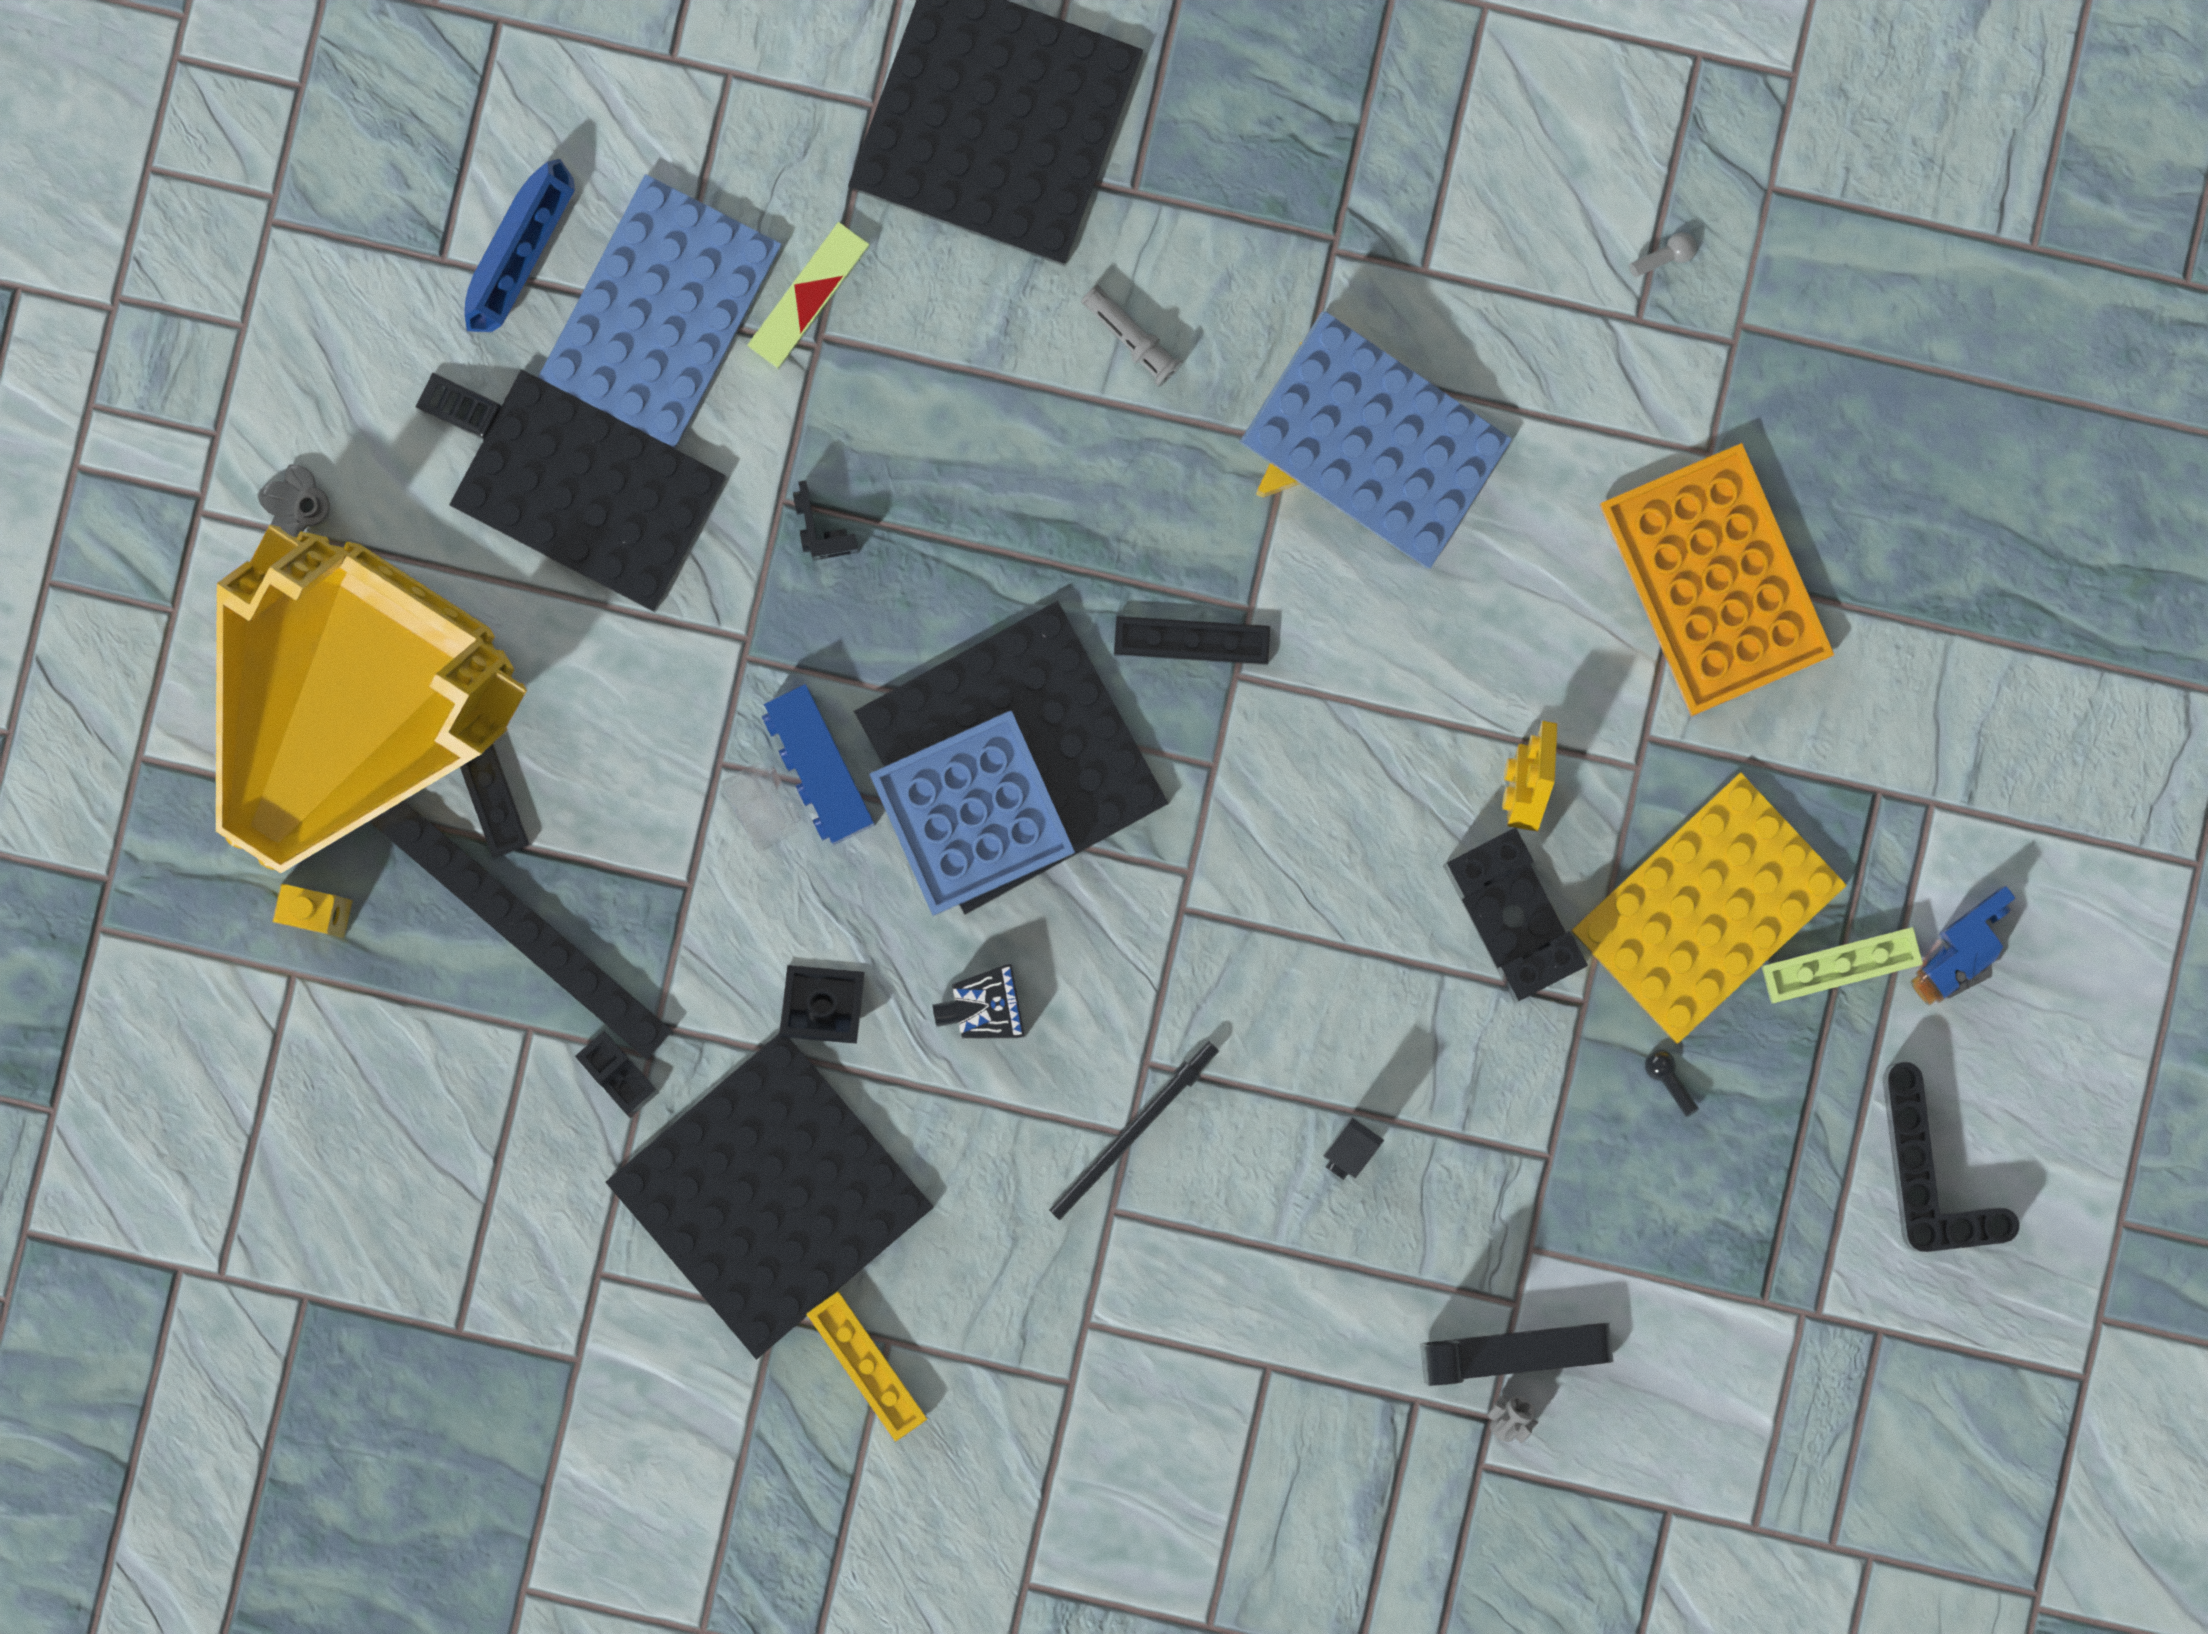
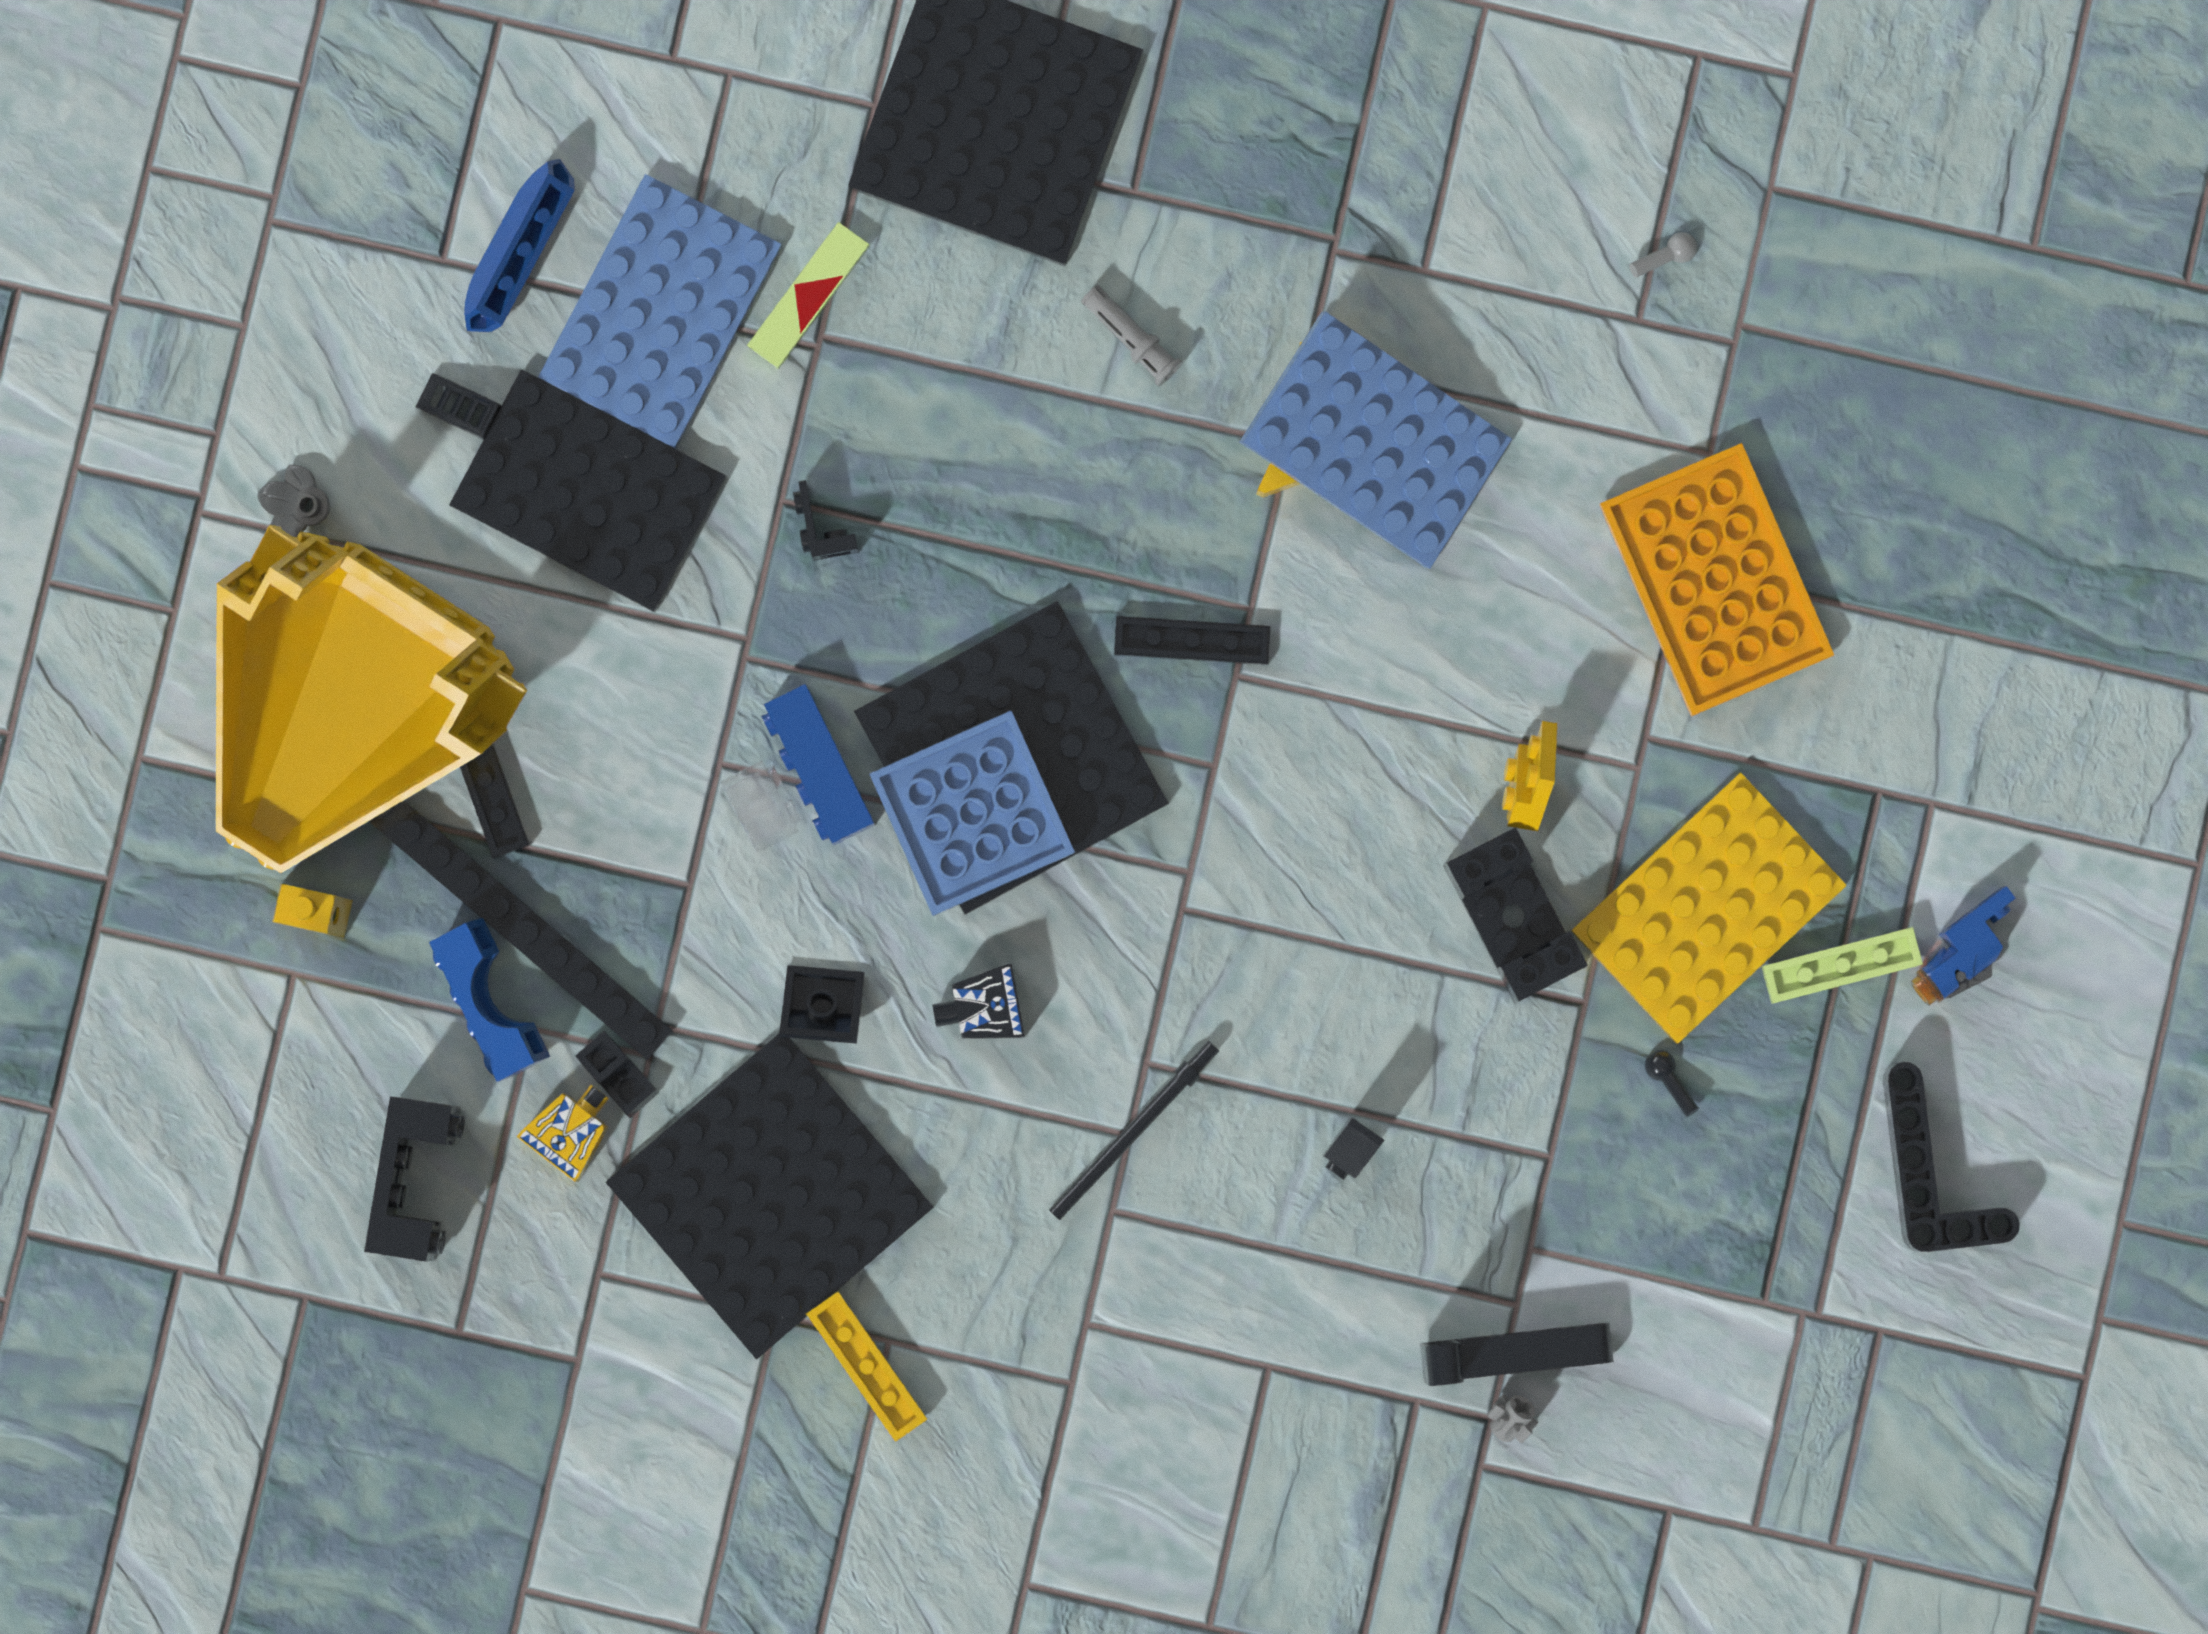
(400, 1234): none -> black plate
(465, 960): none -> blue arch
(568, 1132): none -> torso

